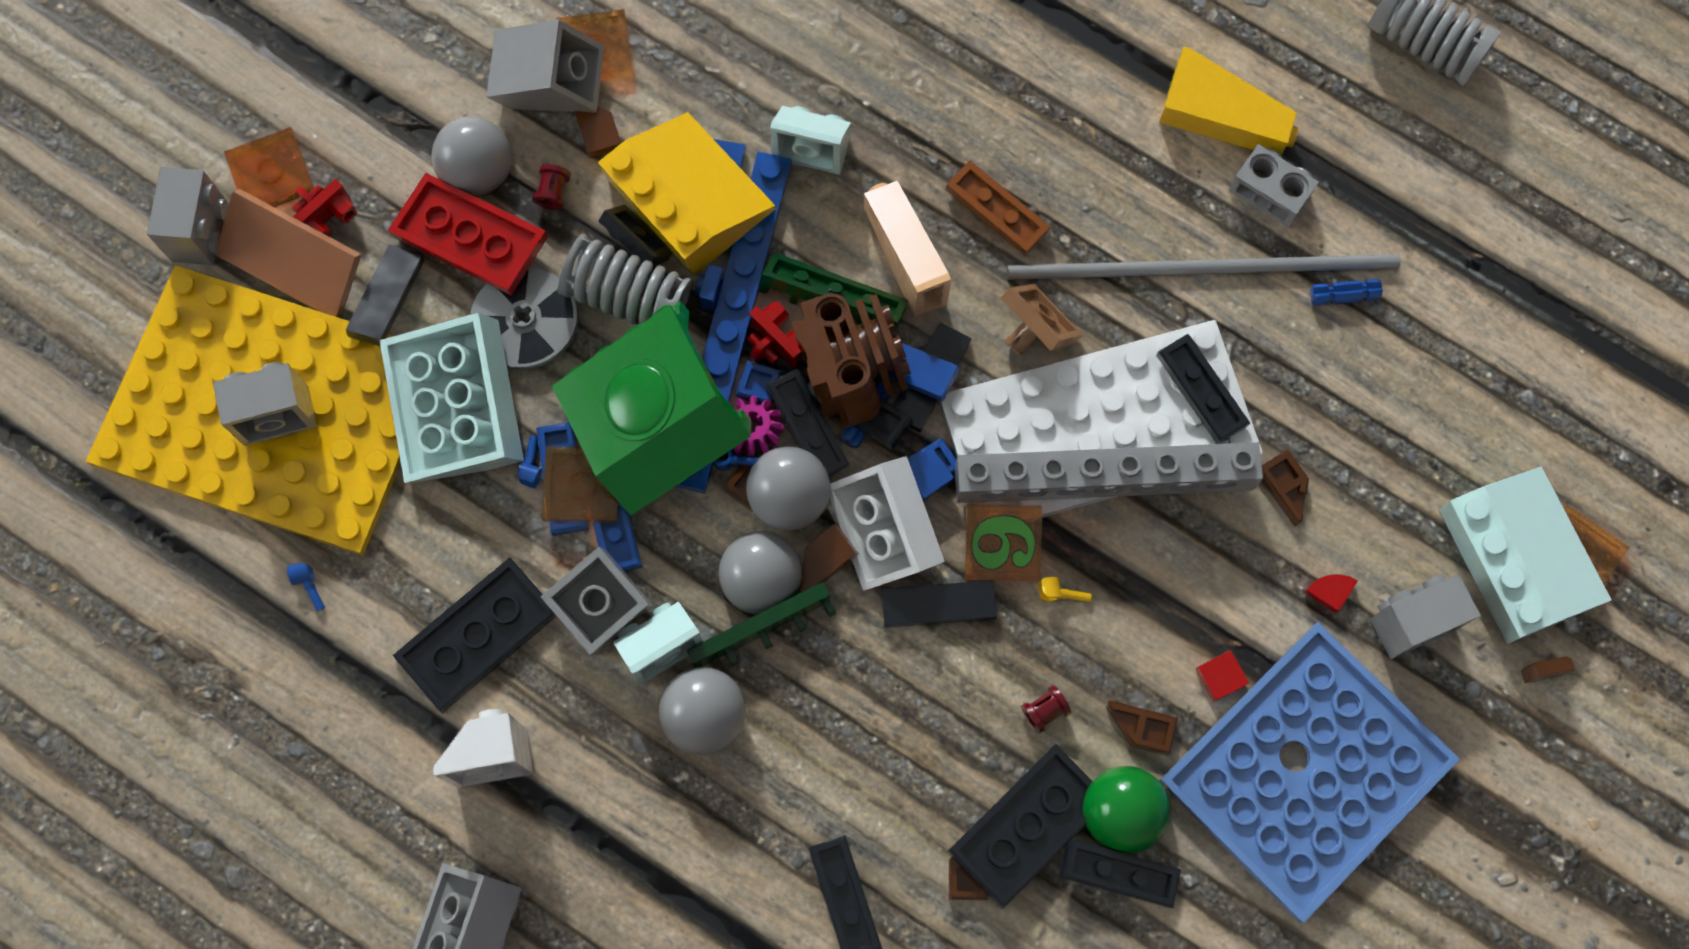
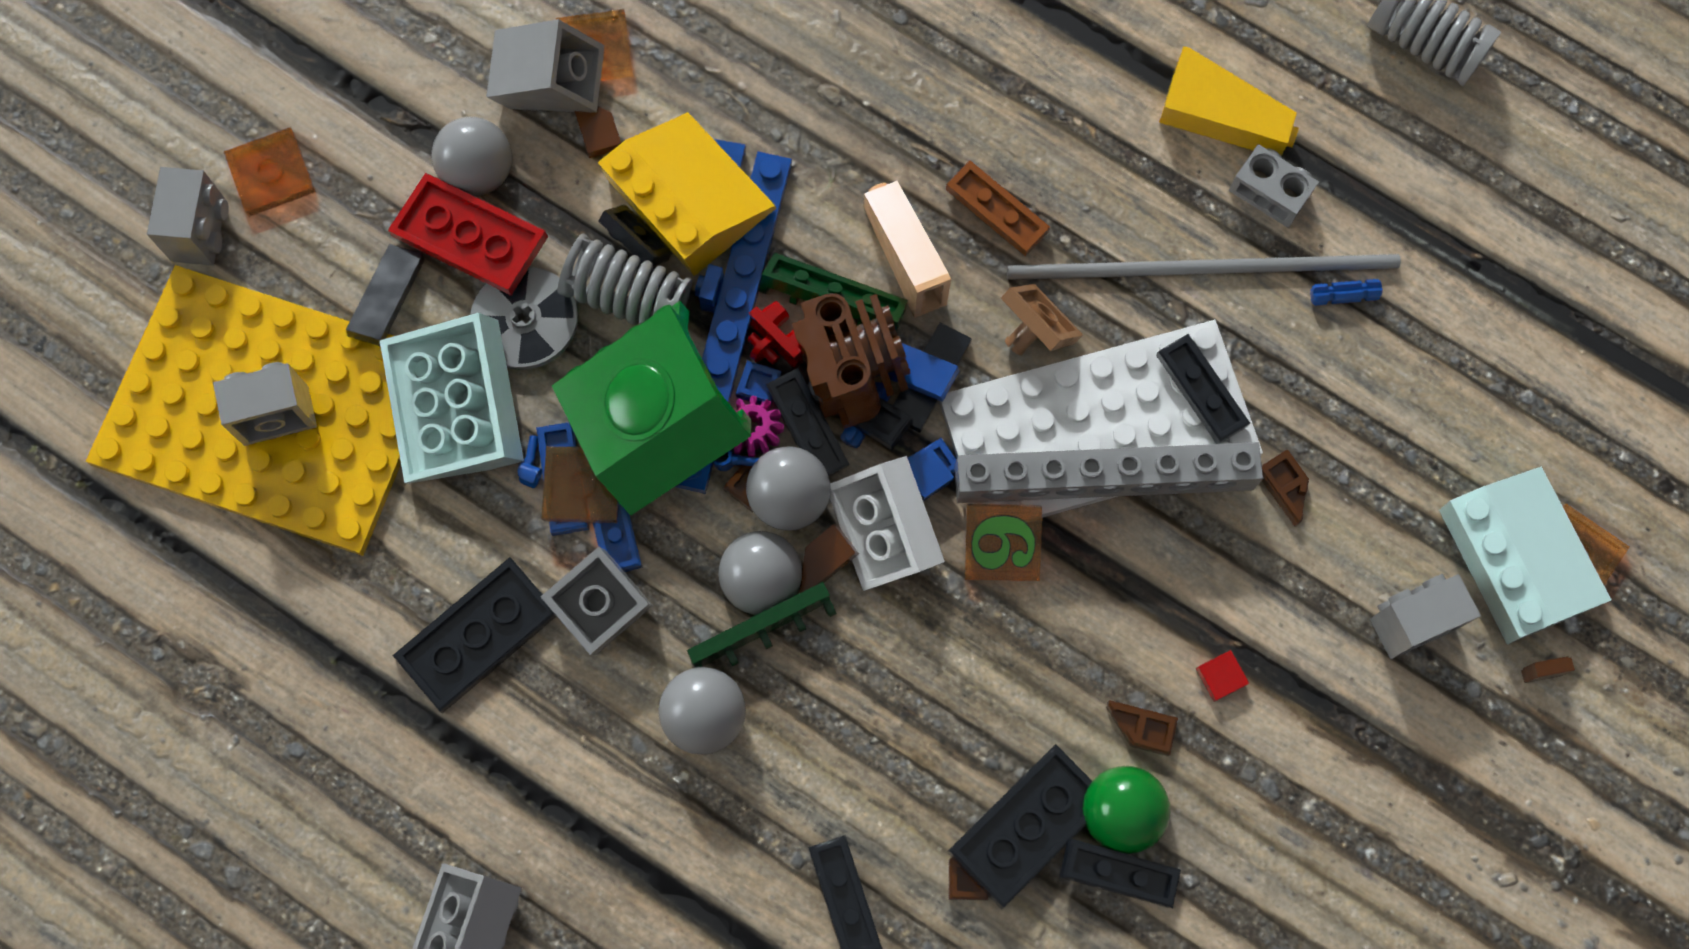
(287, 254): nougat tile -> none
(303, 573): blue hand -> none
(322, 204): red hips -> none
(486, 751): white slope -> none
(550, 175): dark red bush -> none
(657, 642): light aqua slope -> none
(810, 138): light aqua slope -> none
(939, 604): black tile -> none
(1046, 709): dark red bush -> none
(1050, 591): yellow hand -> none
(1331, 590): red tile -> none
(1361, 776): medium blue plate -> none

